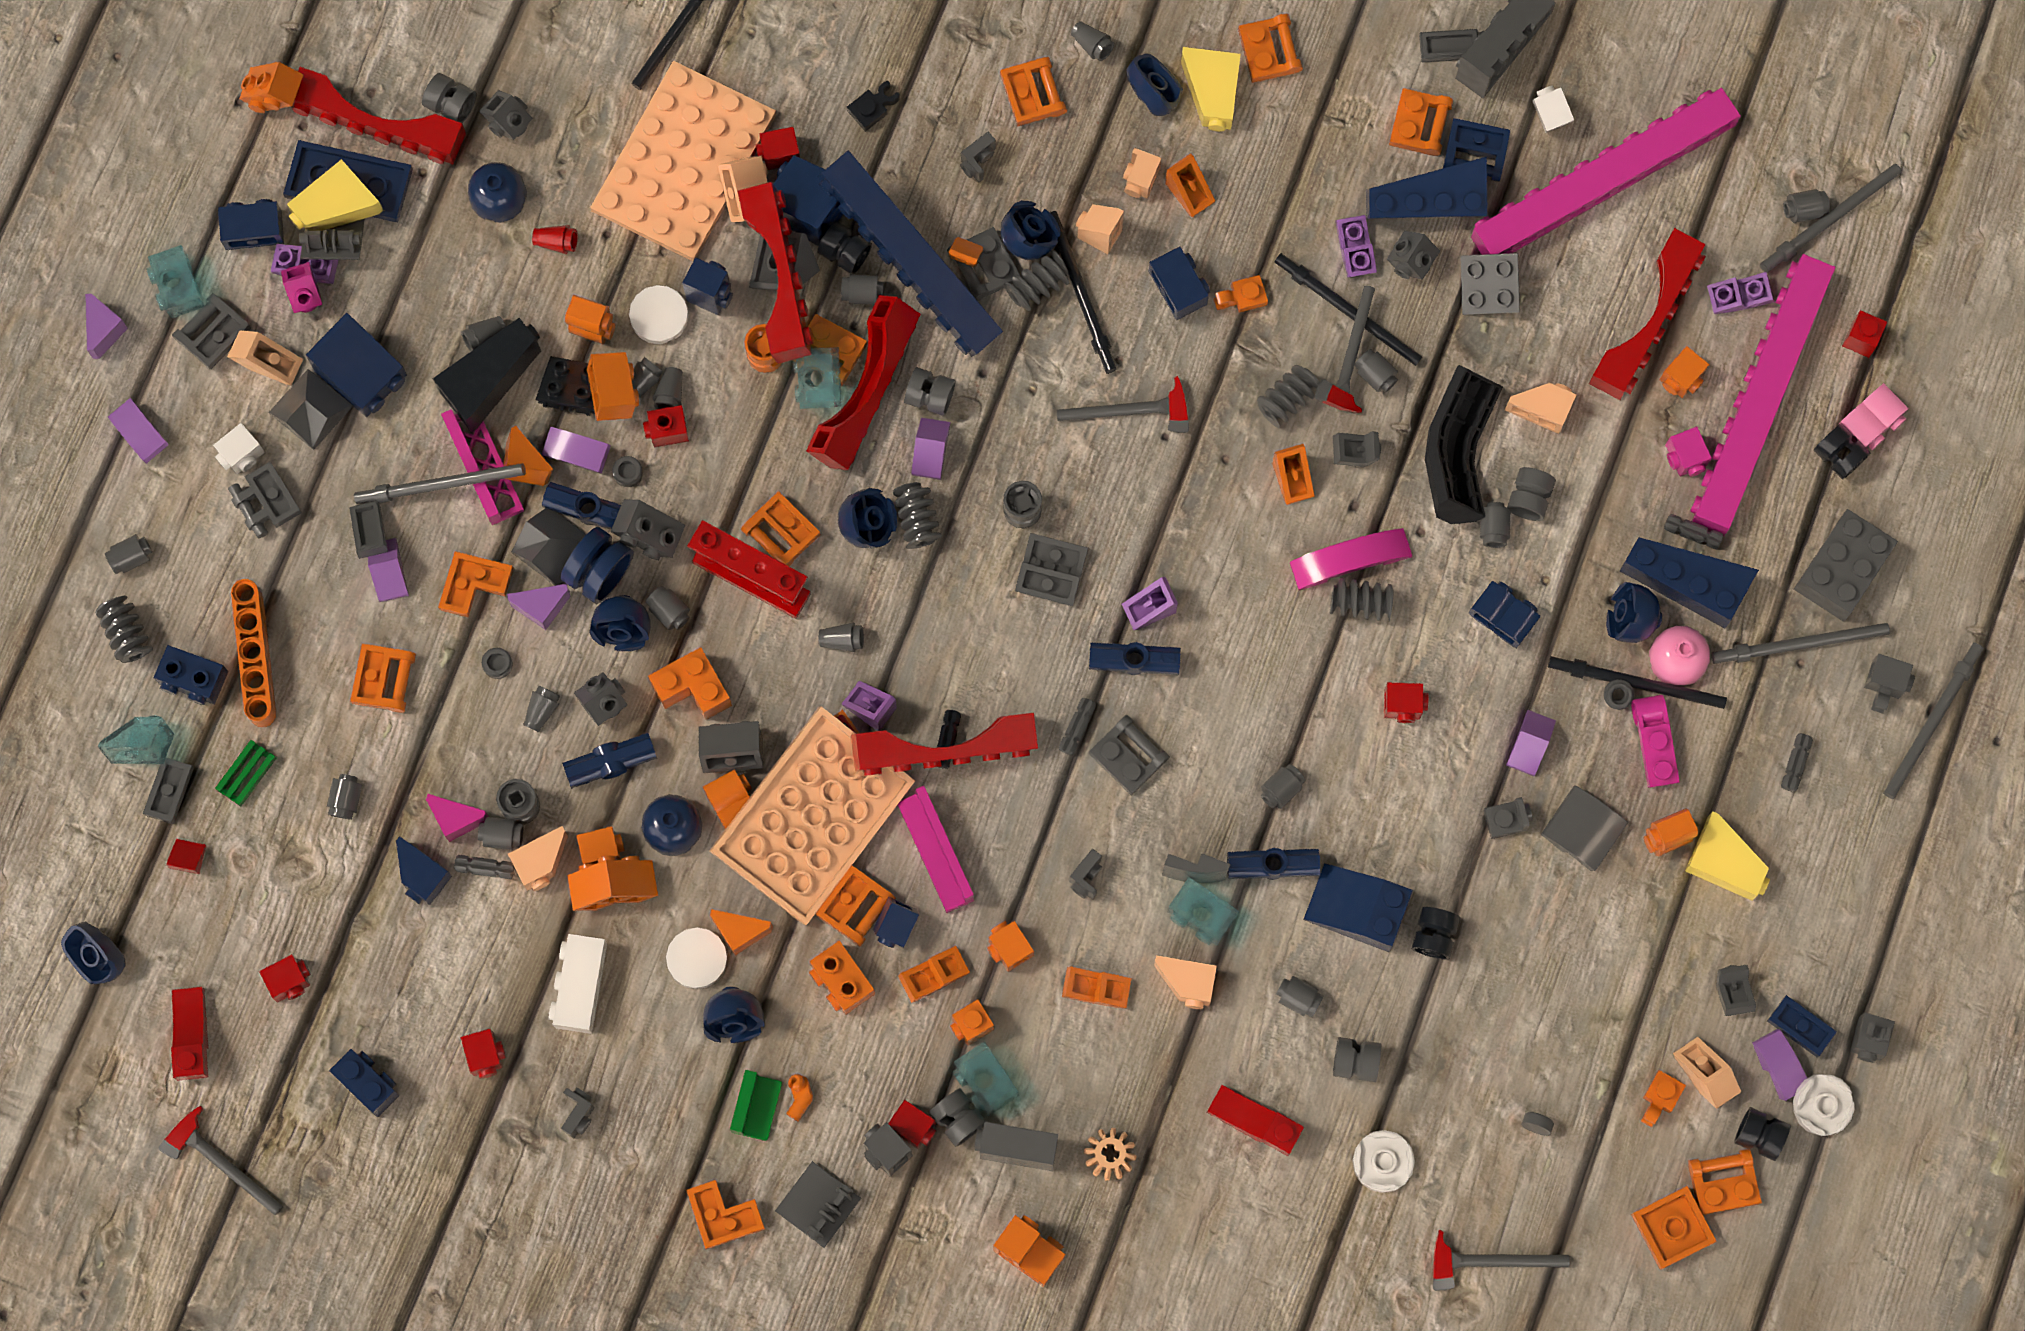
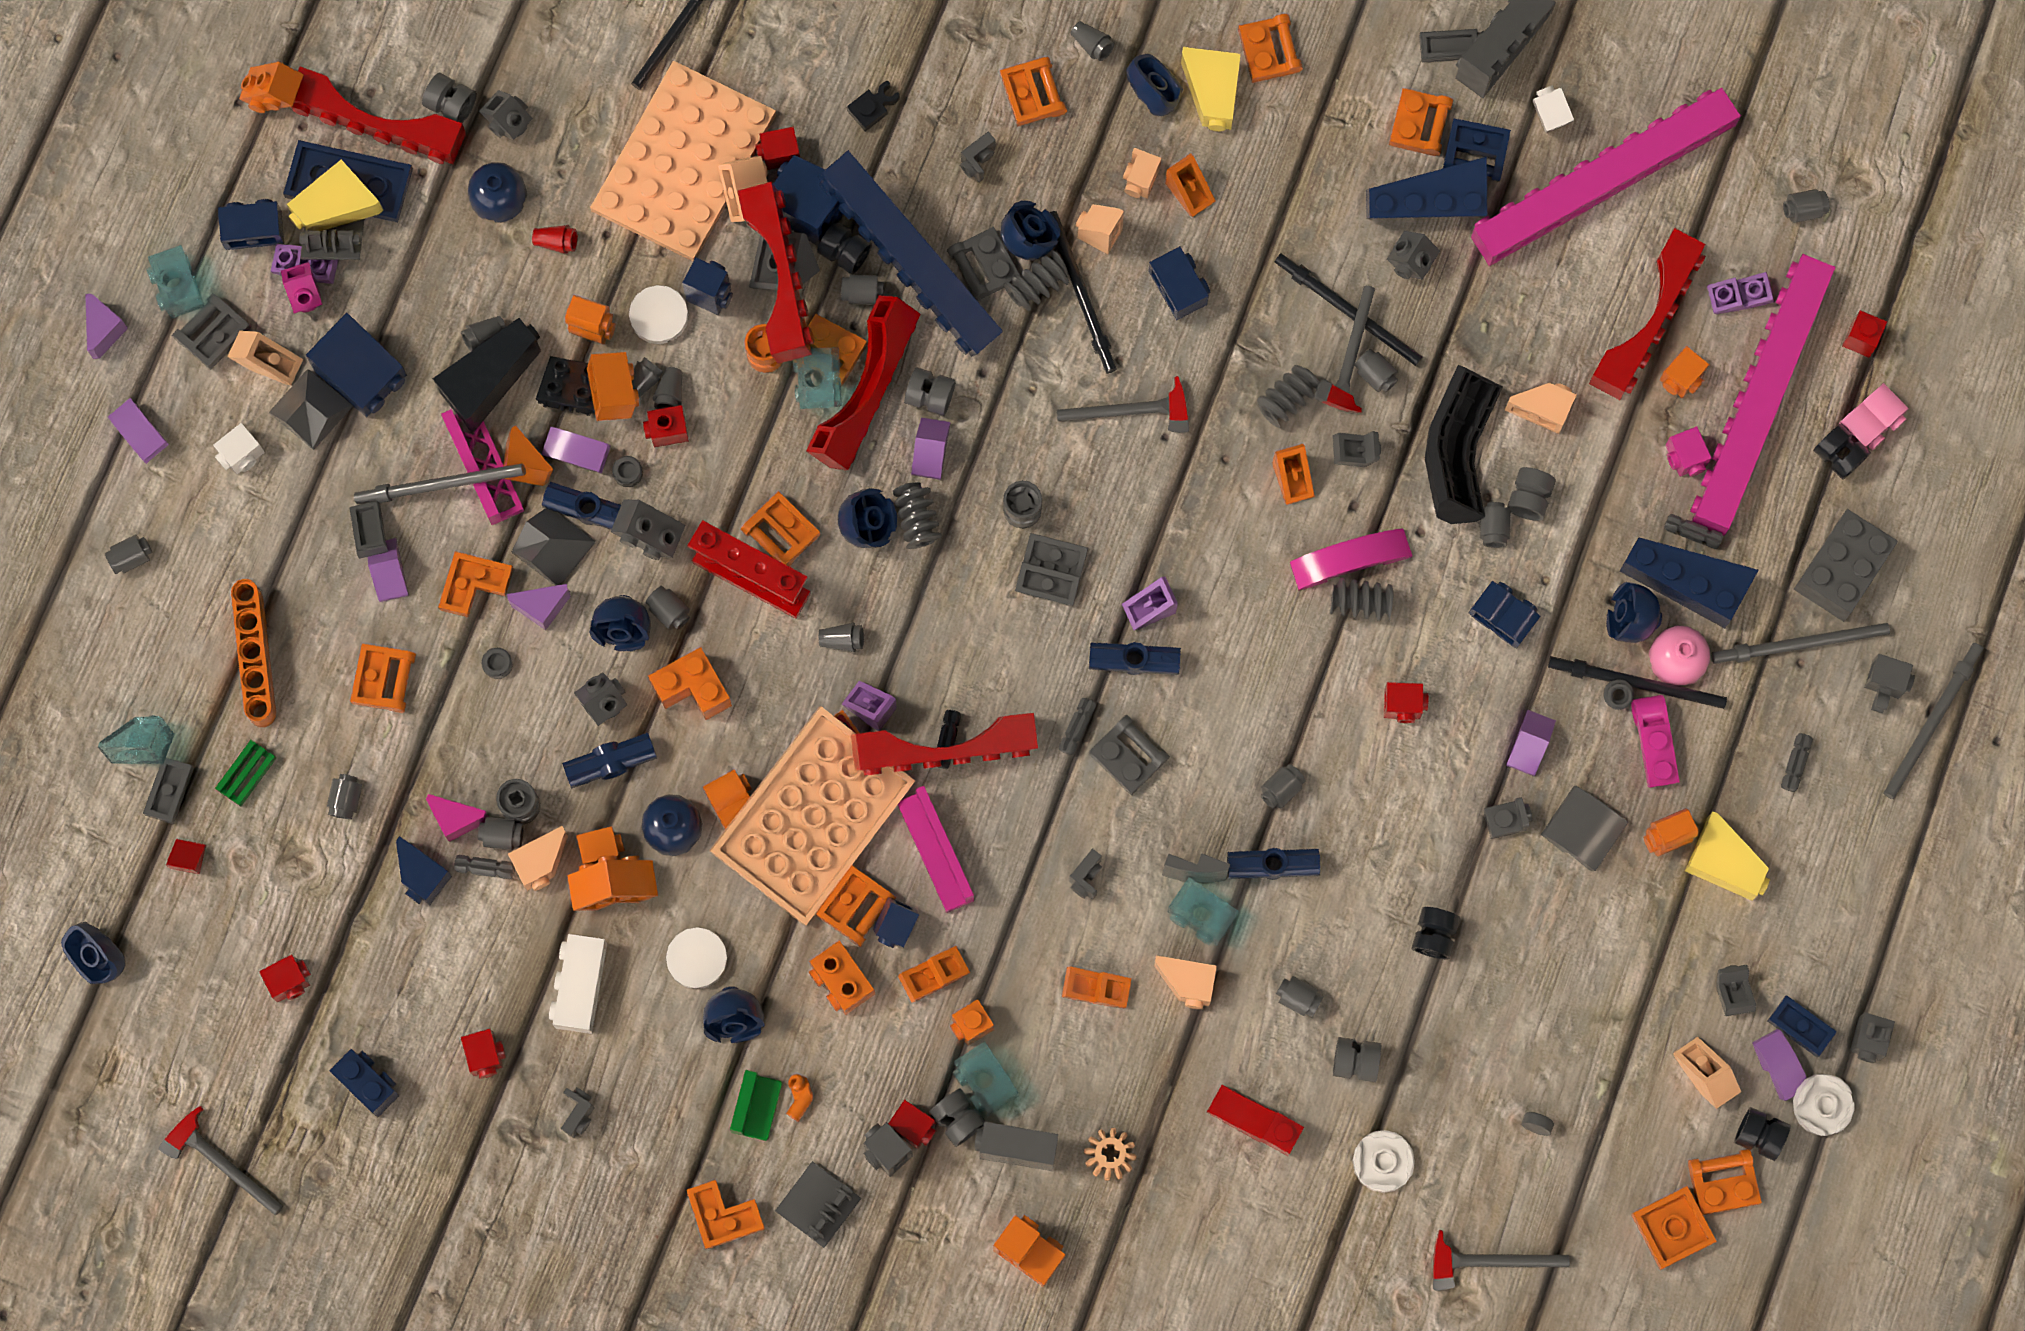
(122, 631): dark grey piece -> none
(189, 1034): red slope -> none
(190, 675): dark blue brick -> none
(271, 493): dark grey plate -> none
(540, 708): dark grey cone -> none
(597, 565): dark blue wheel -> none
(730, 747): dark grey brick -> none
(740, 930): orange slope -> none
(965, 252): orange slope -> none
(1009, 945): orange brick -> none
(1245, 293): orange plate -> none
(1355, 246): medium lavender slope -> none
(1358, 906): dark blue slope -> none
(1490, 283): hinge -> none
(1661, 1094): orange plate -> none
(1788, 249): dark grey bar -> none

